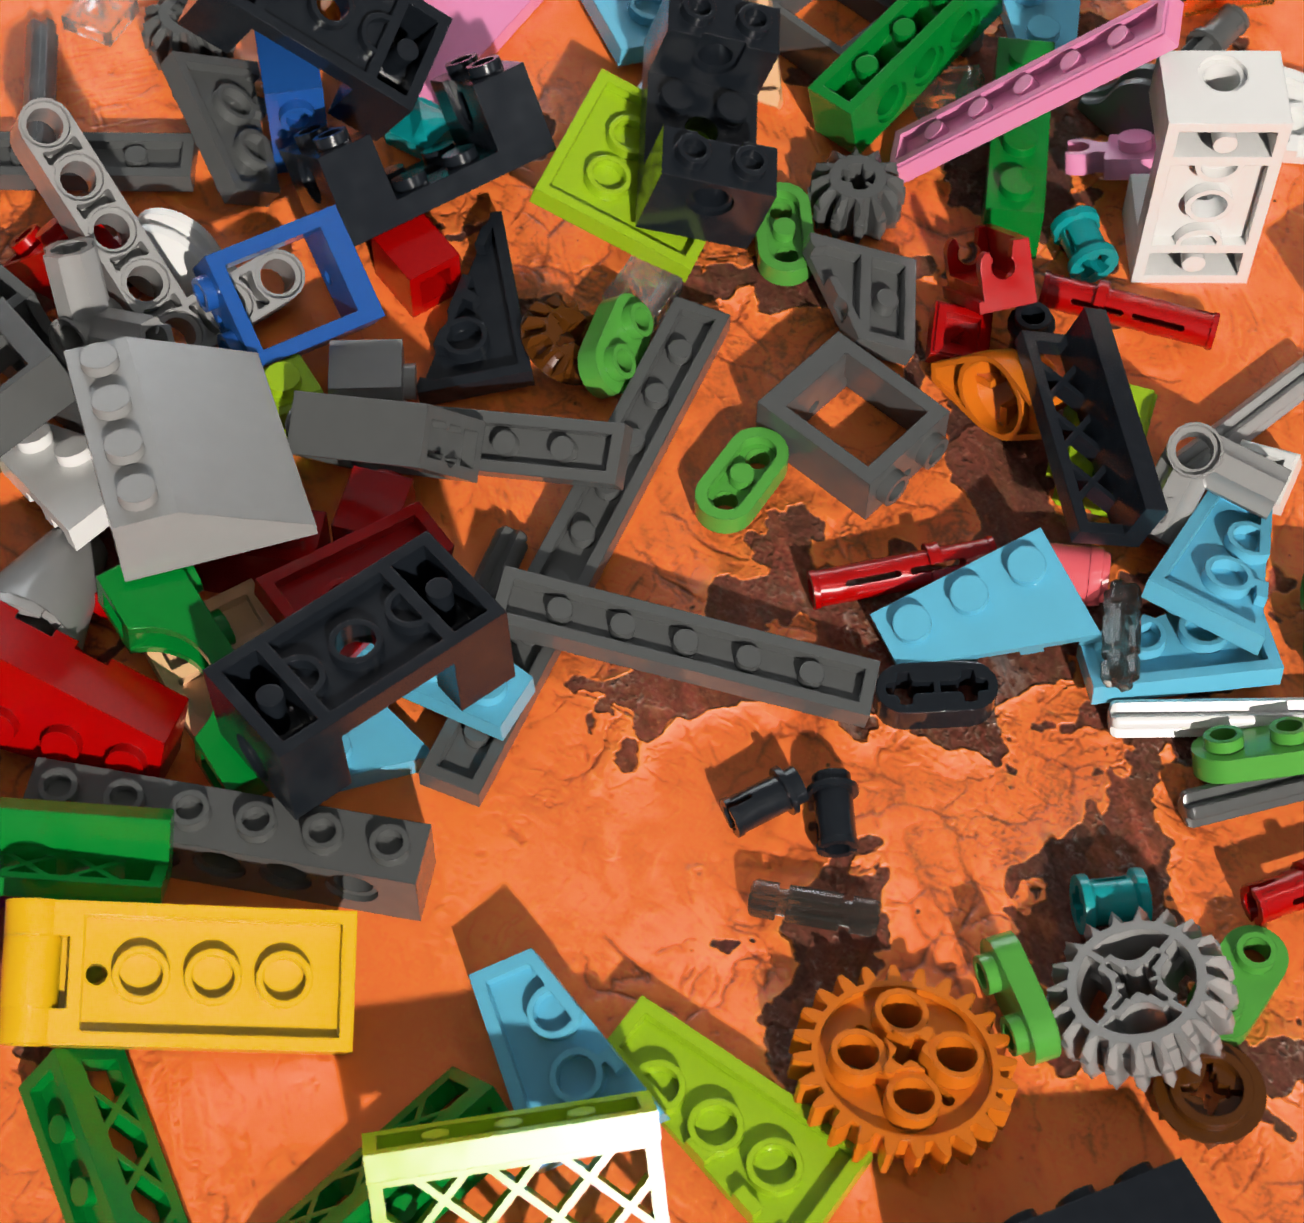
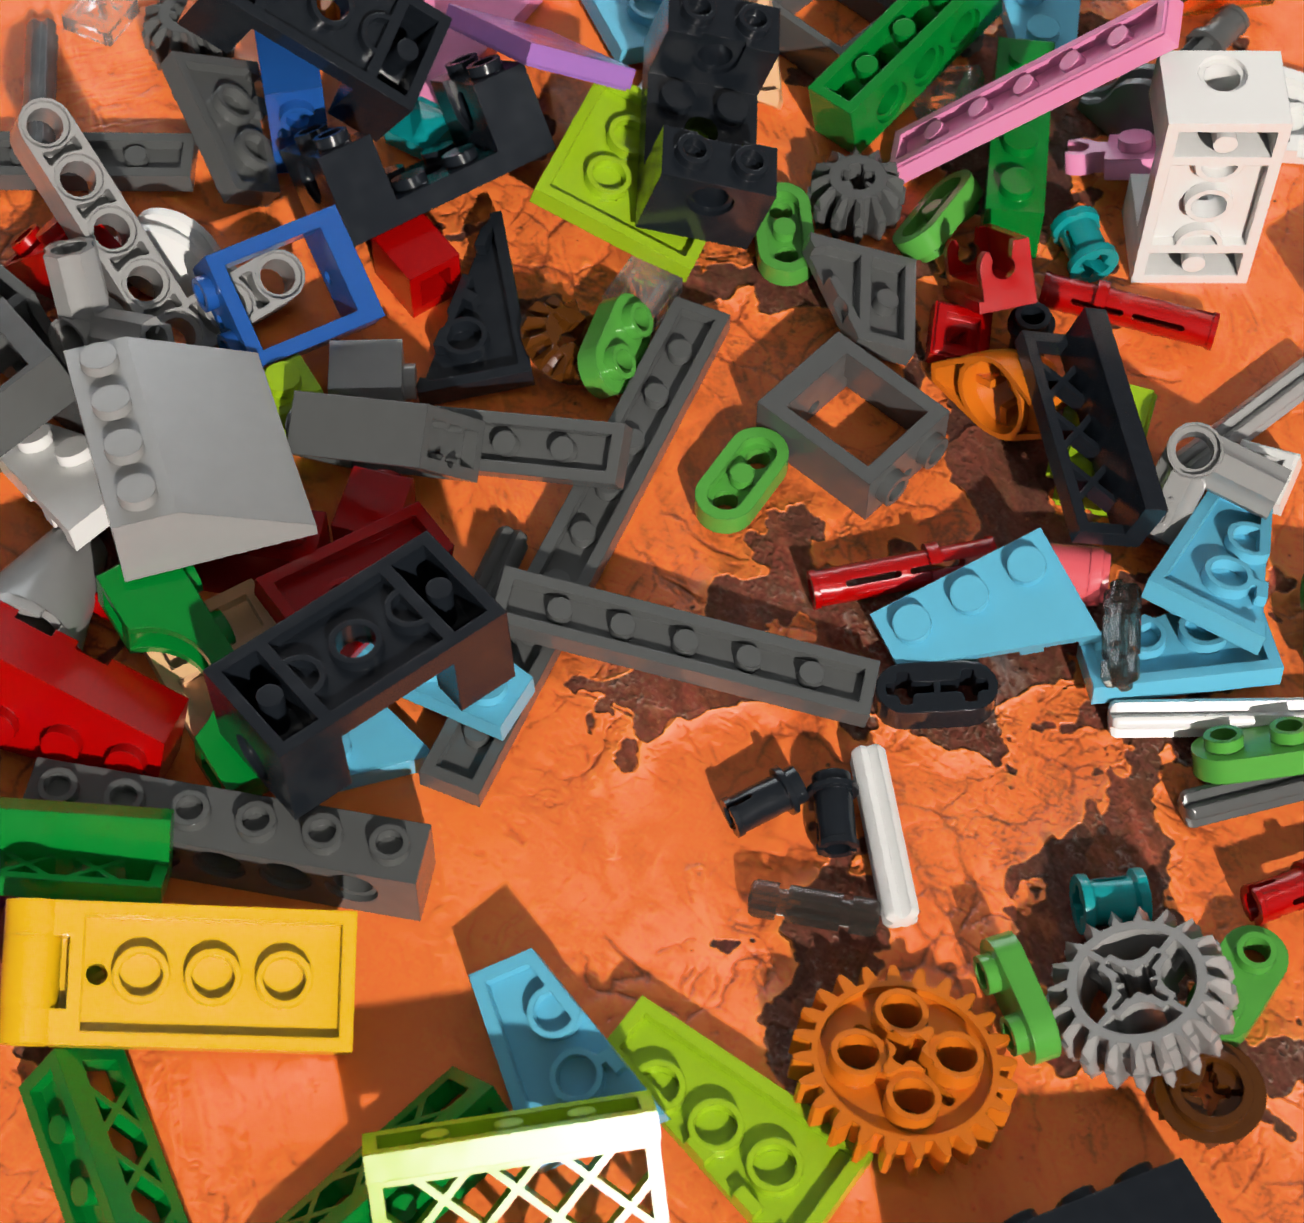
(540, 48): none -> medium lavender tile
(884, 836): none -> white axle
(938, 216): none -> bright green plate

